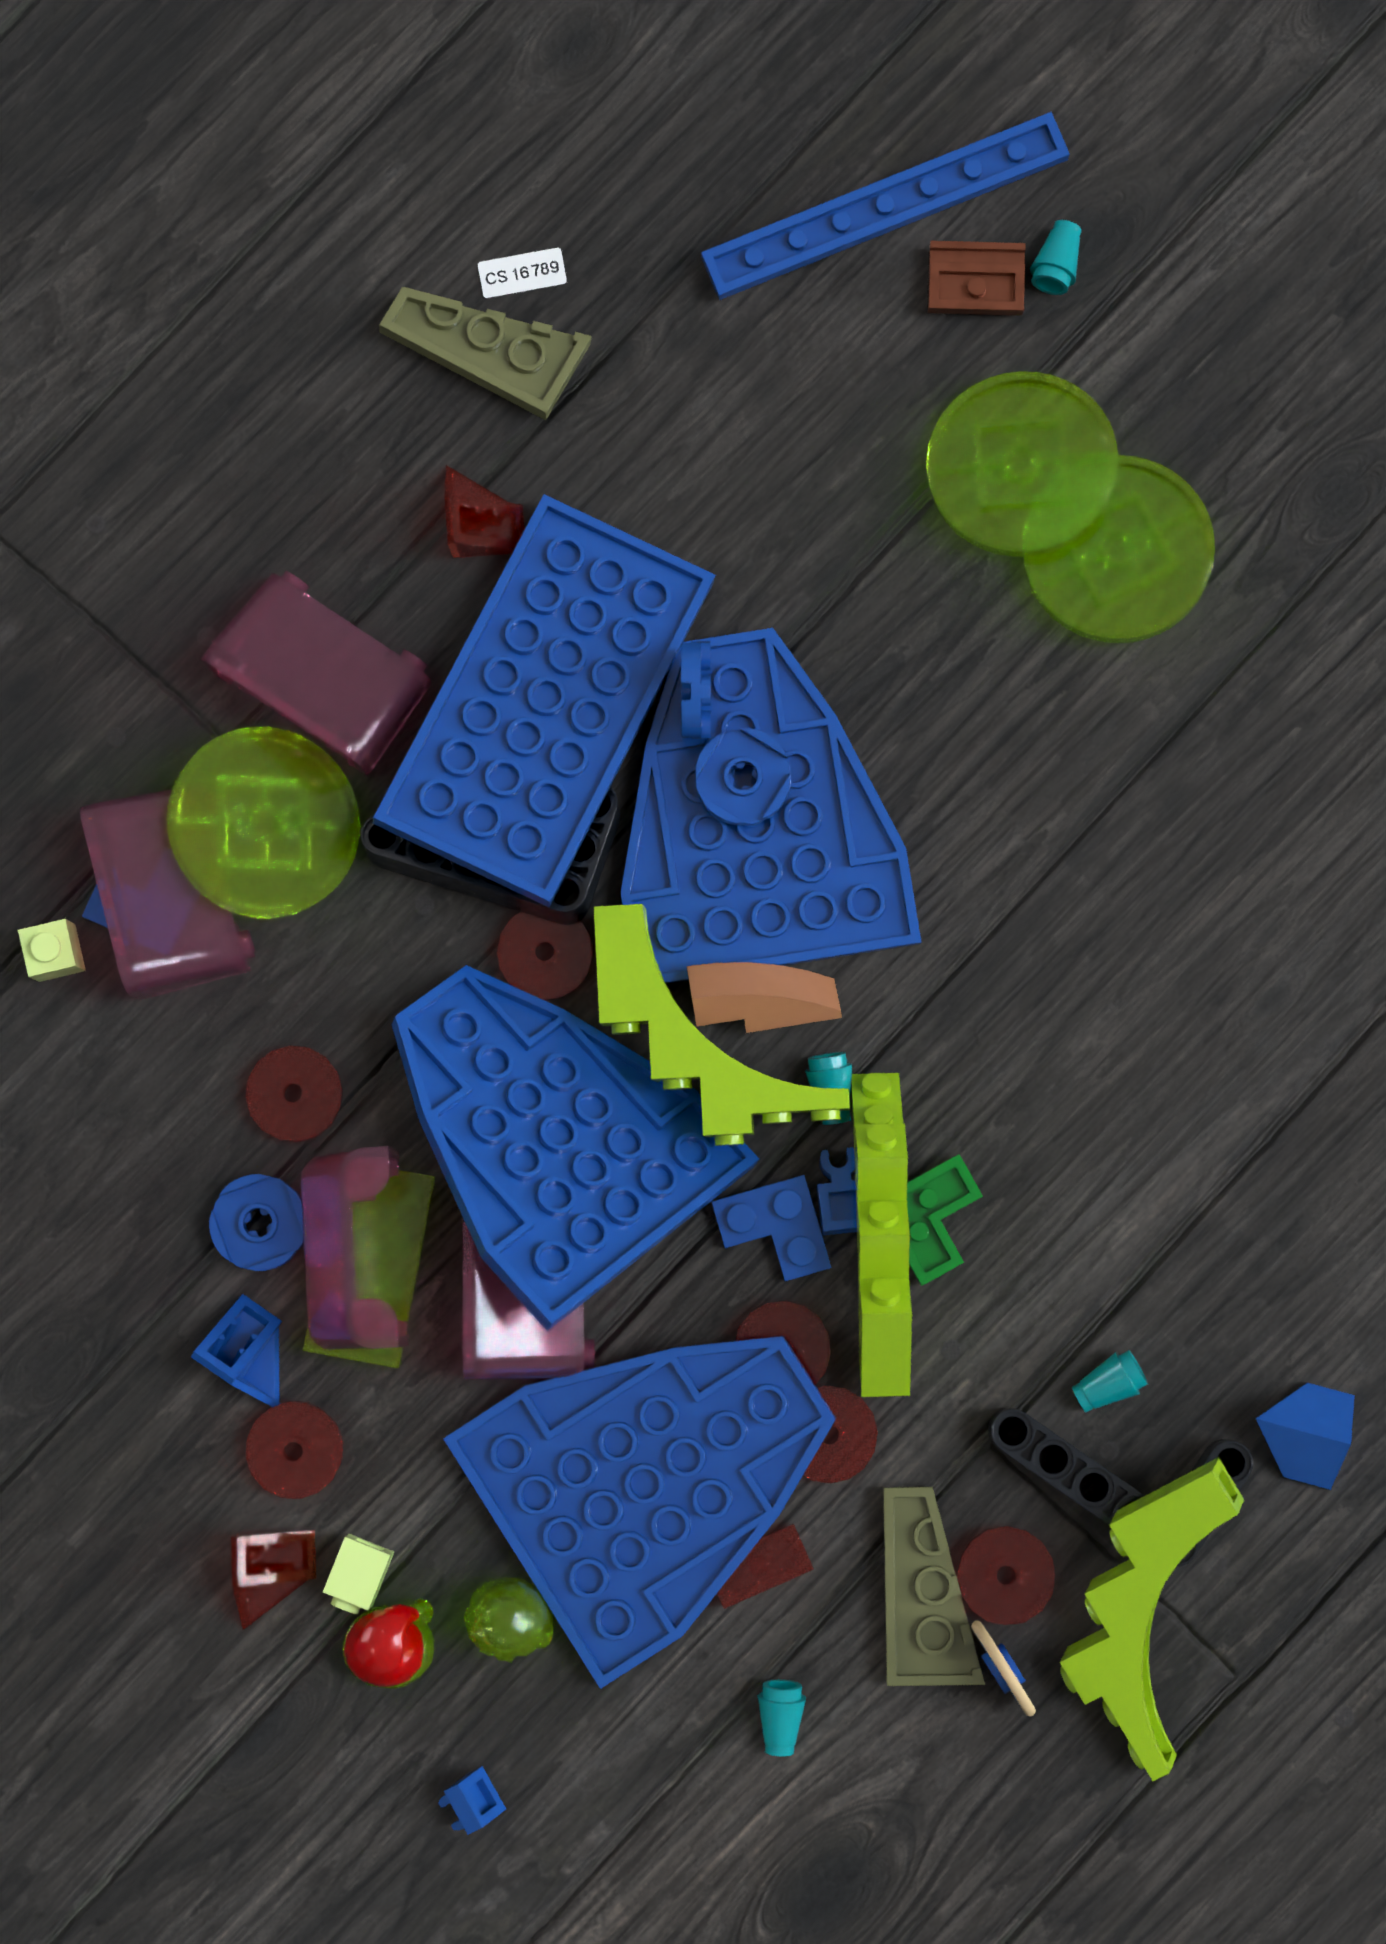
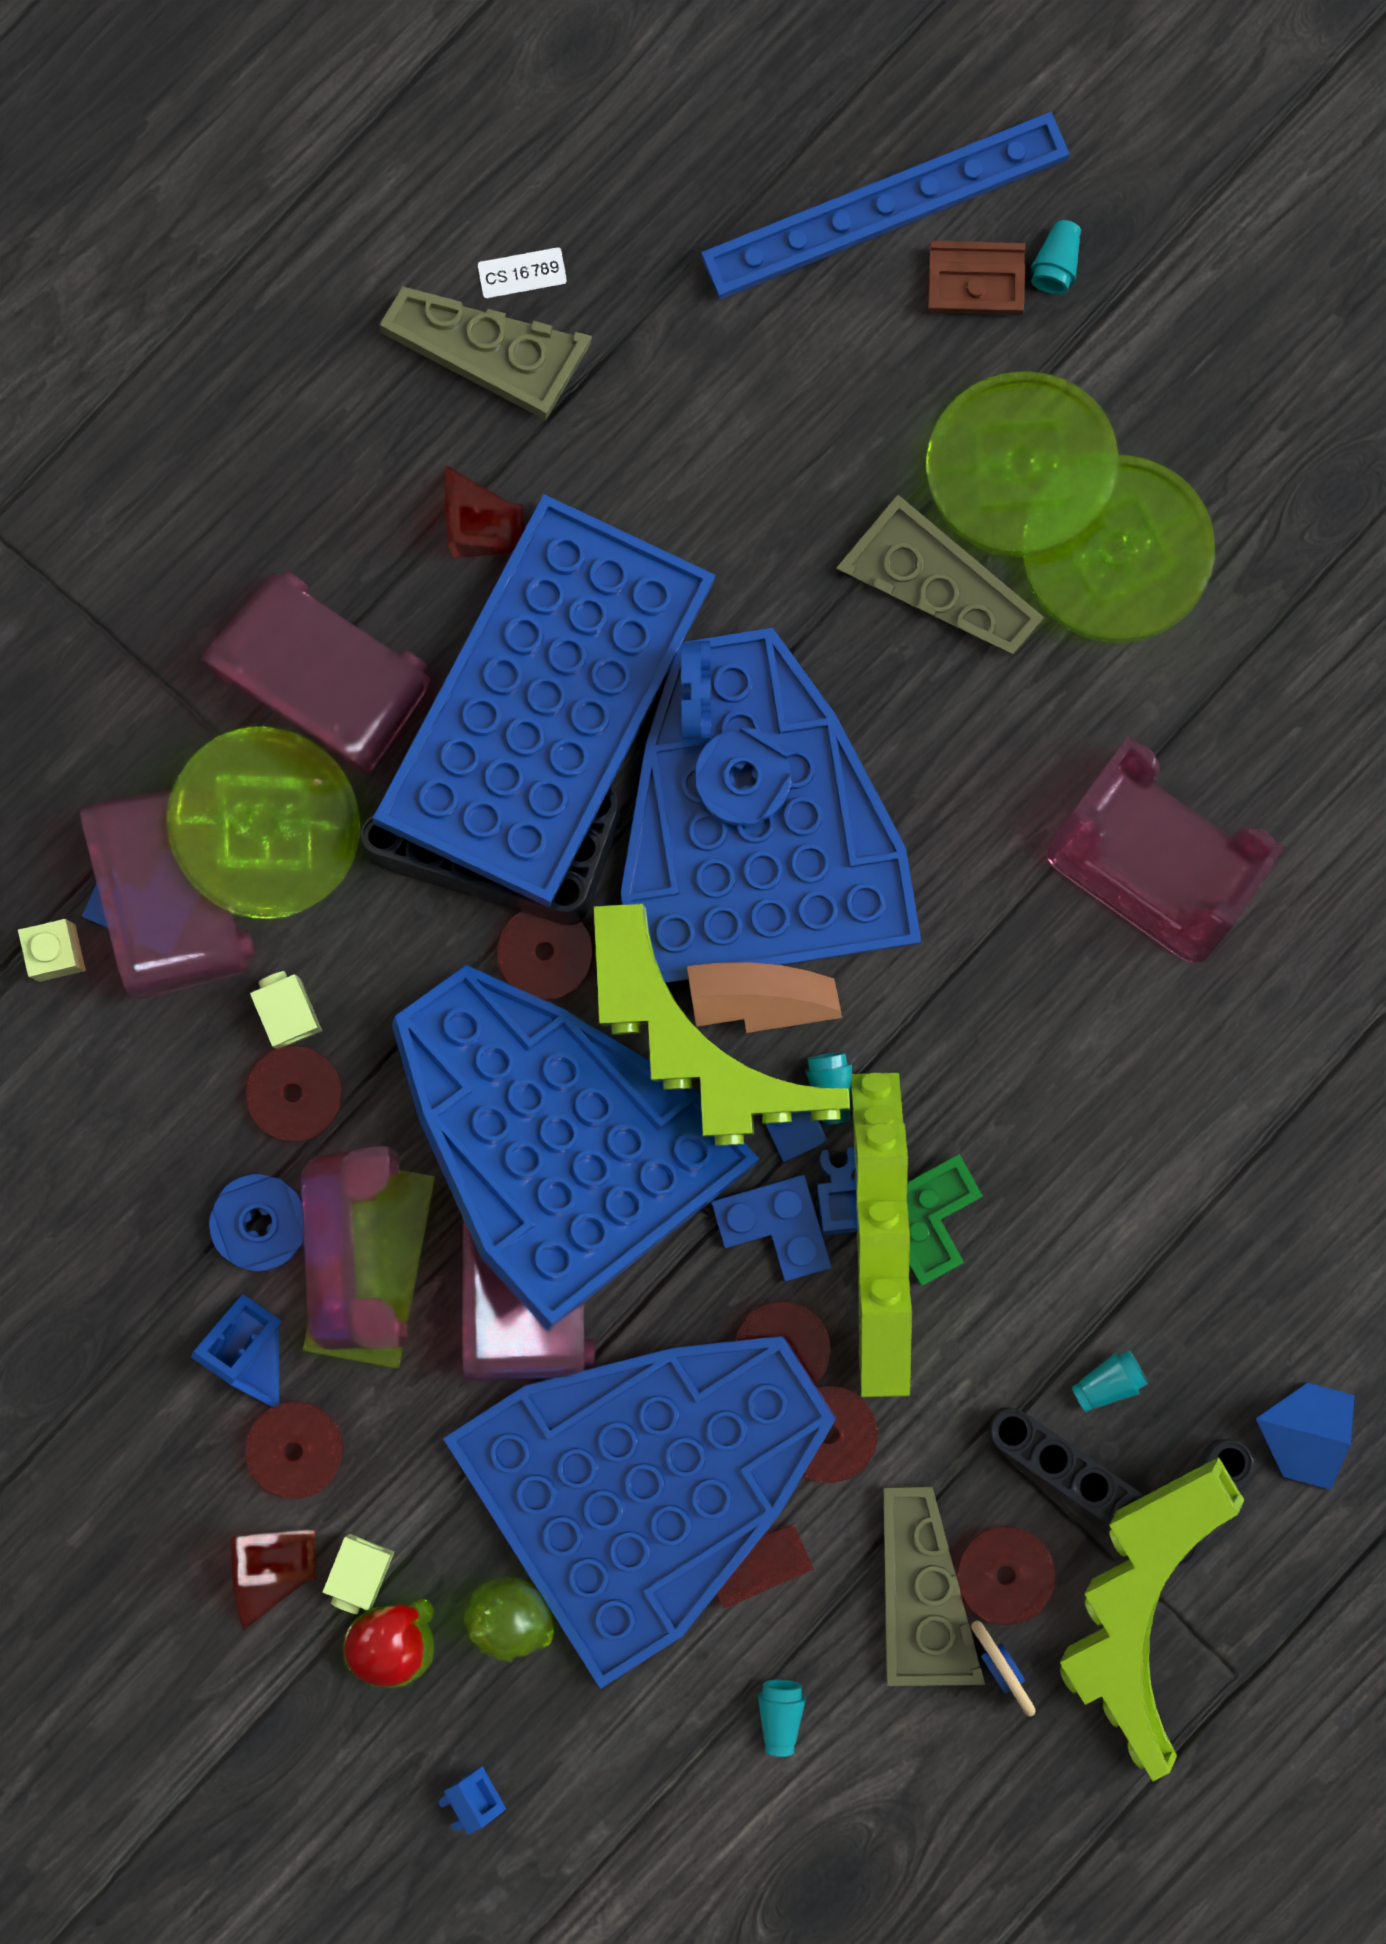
(285, 1009): none -> yellowish green brick
(796, 1136): none -> blue slope
(933, 573): none -> olive wing
(1160, 858): none -> clear pink windscreen

